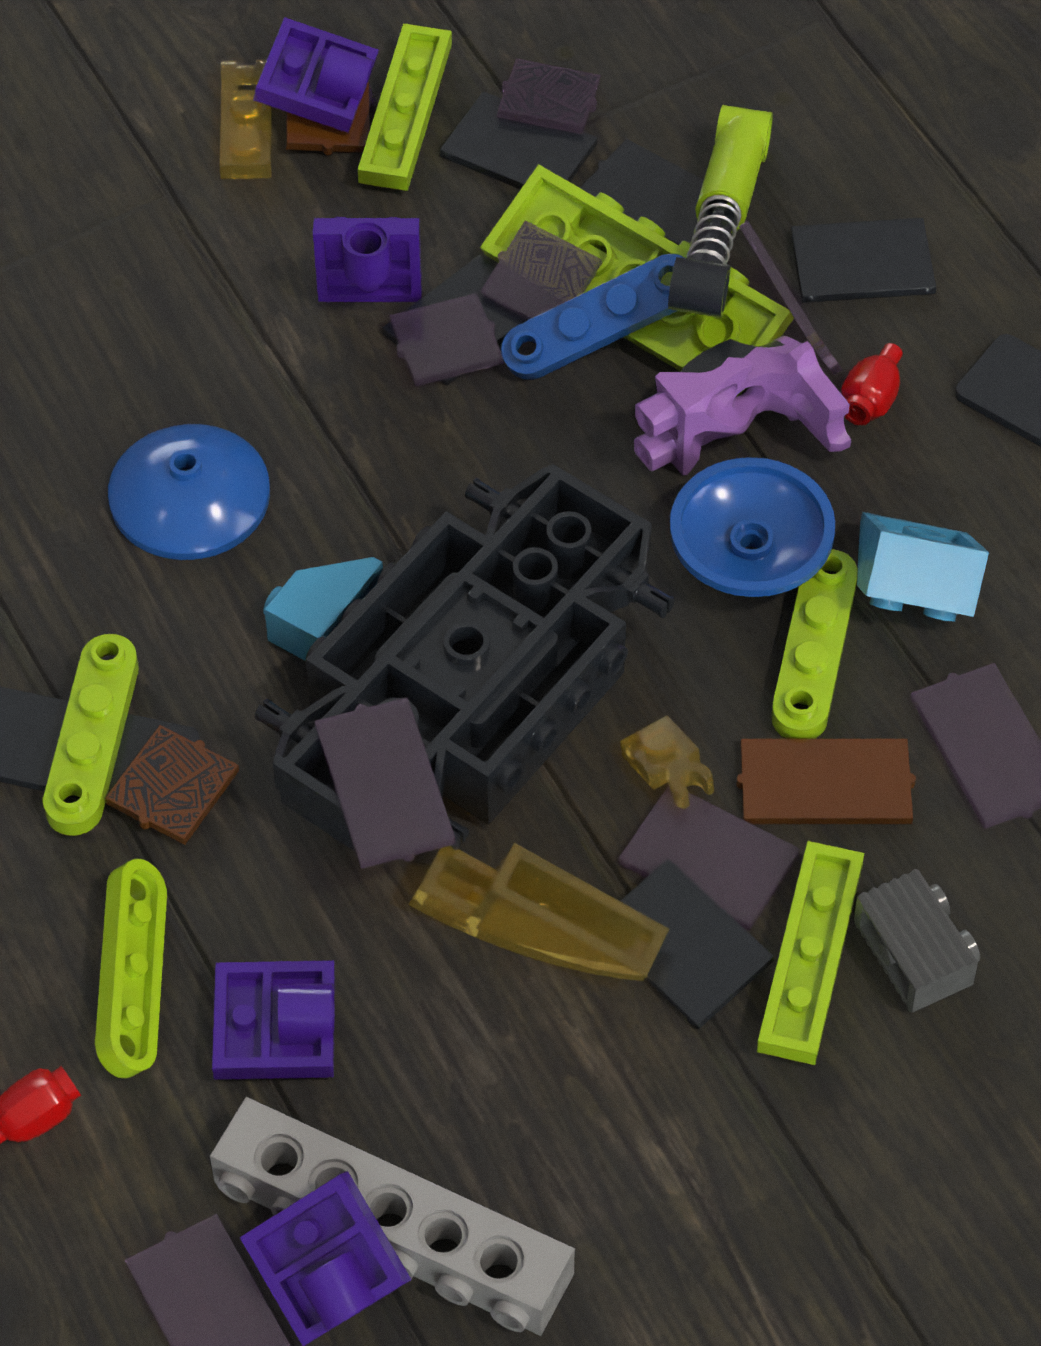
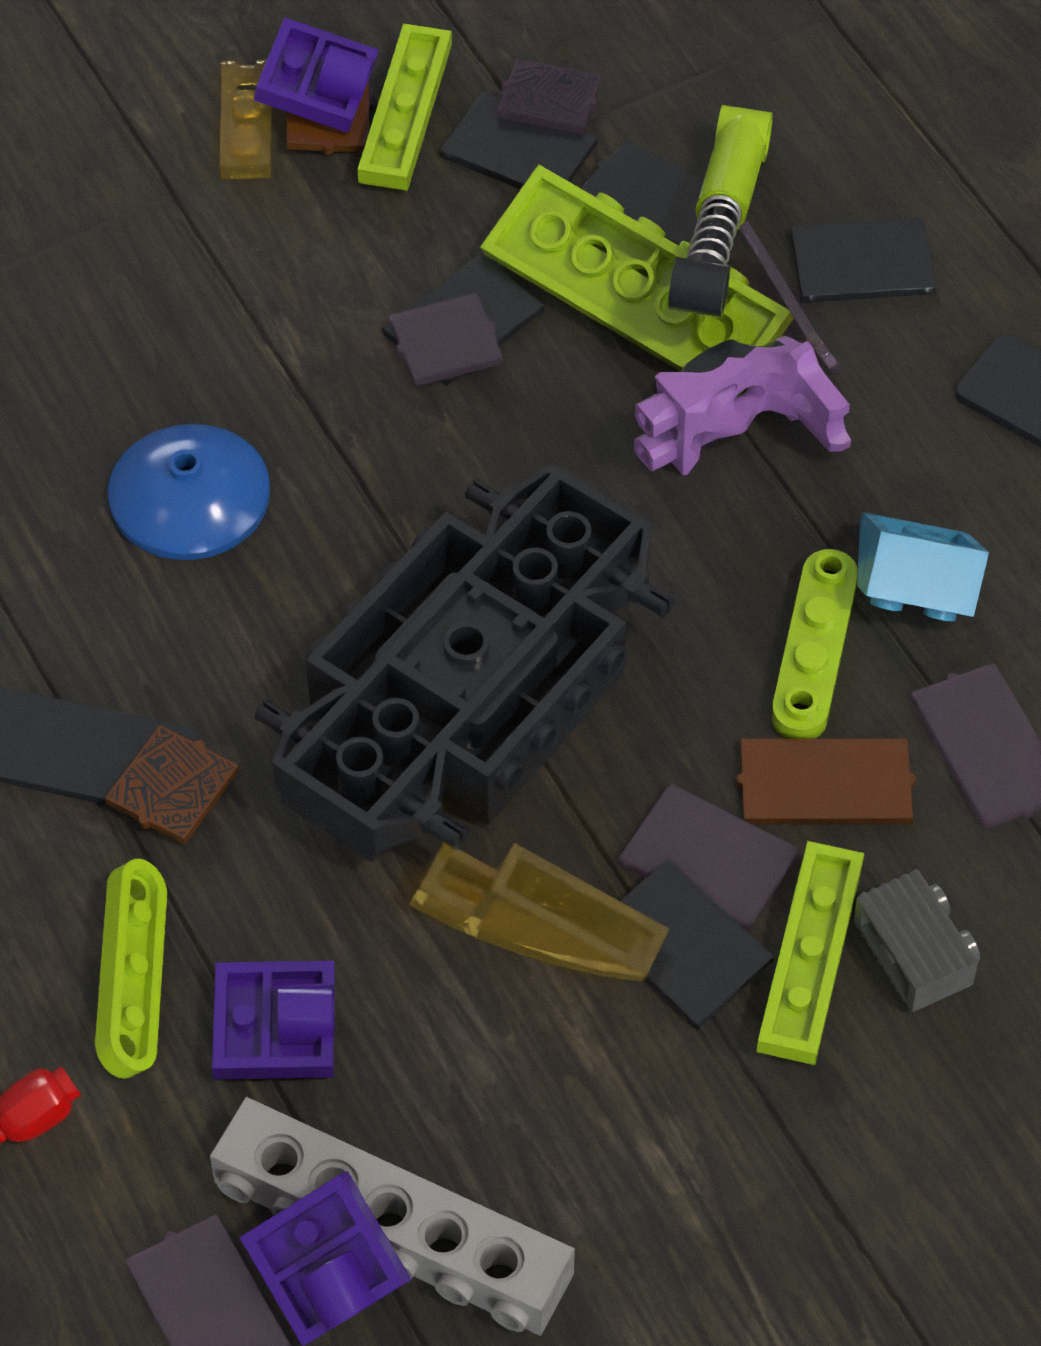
(91, 734): lime plate -> none
(315, 602): dark azure slope -> none
(367, 259): dark purple plate -> none
(384, 783): clear purple piece -> none
(539, 272): piece -> none
(590, 320): blue plate -> none
(666, 755): clear yellow plate -> none
(752, 506): blue dish -> none
(872, 385): red plant -> none

